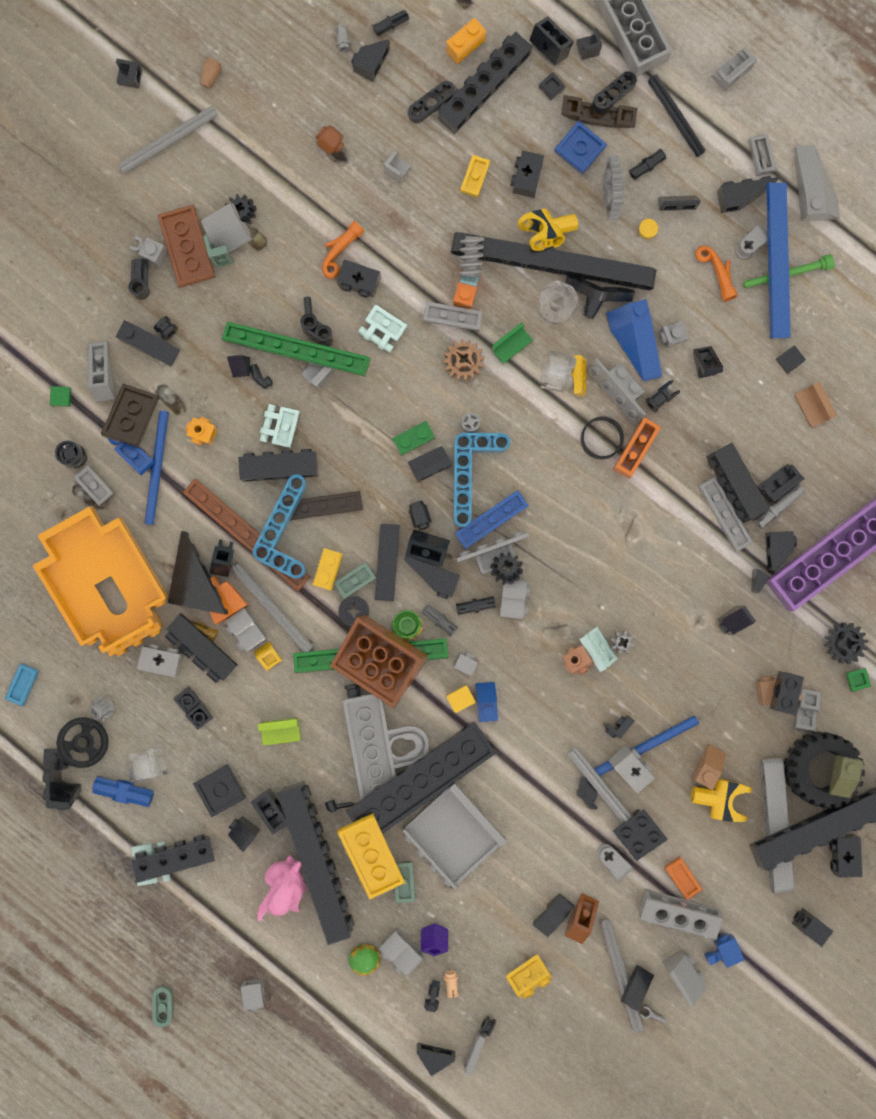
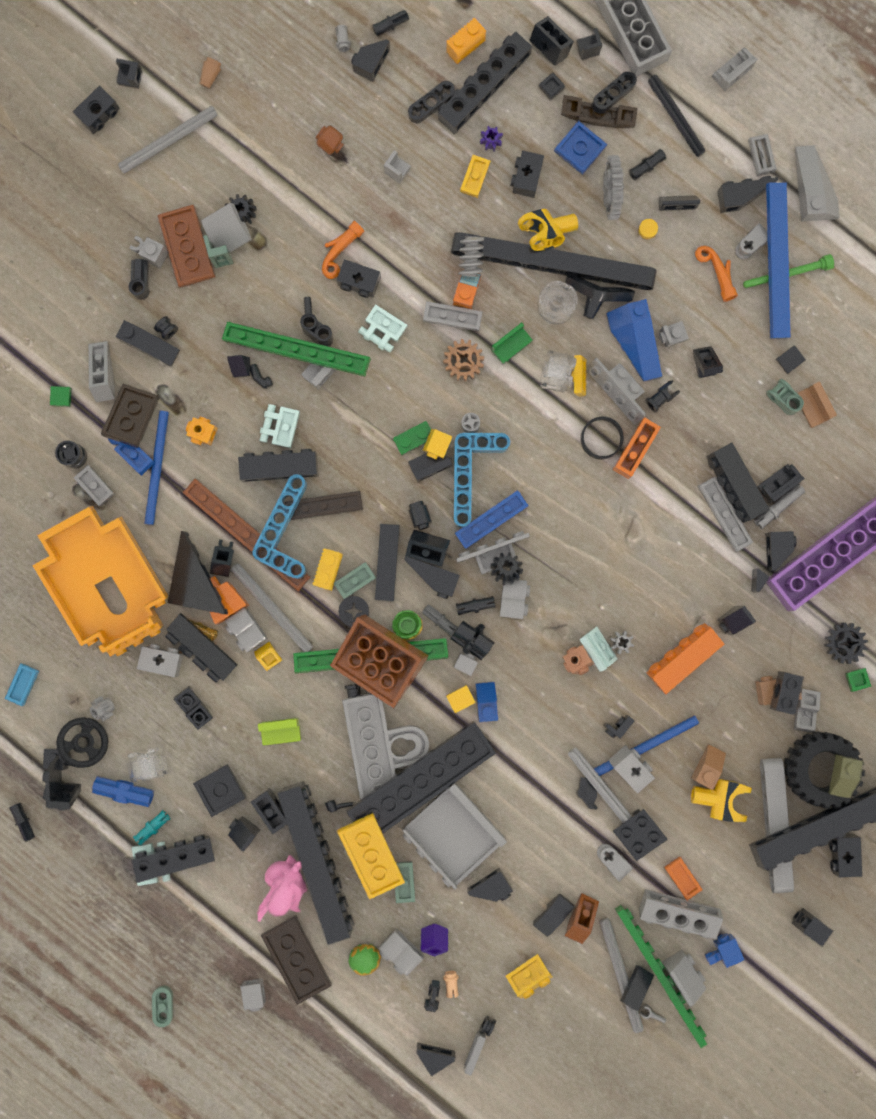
(22, 822): none -> black axle
(96, 100): none -> black brick
(151, 827): none -> teal pin
(296, 960): none -> dark brown tile
(437, 444): none -> yellow brick
(472, 640): none -> black pin
(491, 887): none -> black slope
(493, 133): none -> dark purple gear
(666, 981): none -> green plate
(685, 658): none -> orange brick
(784, 396): none -> sand green piece

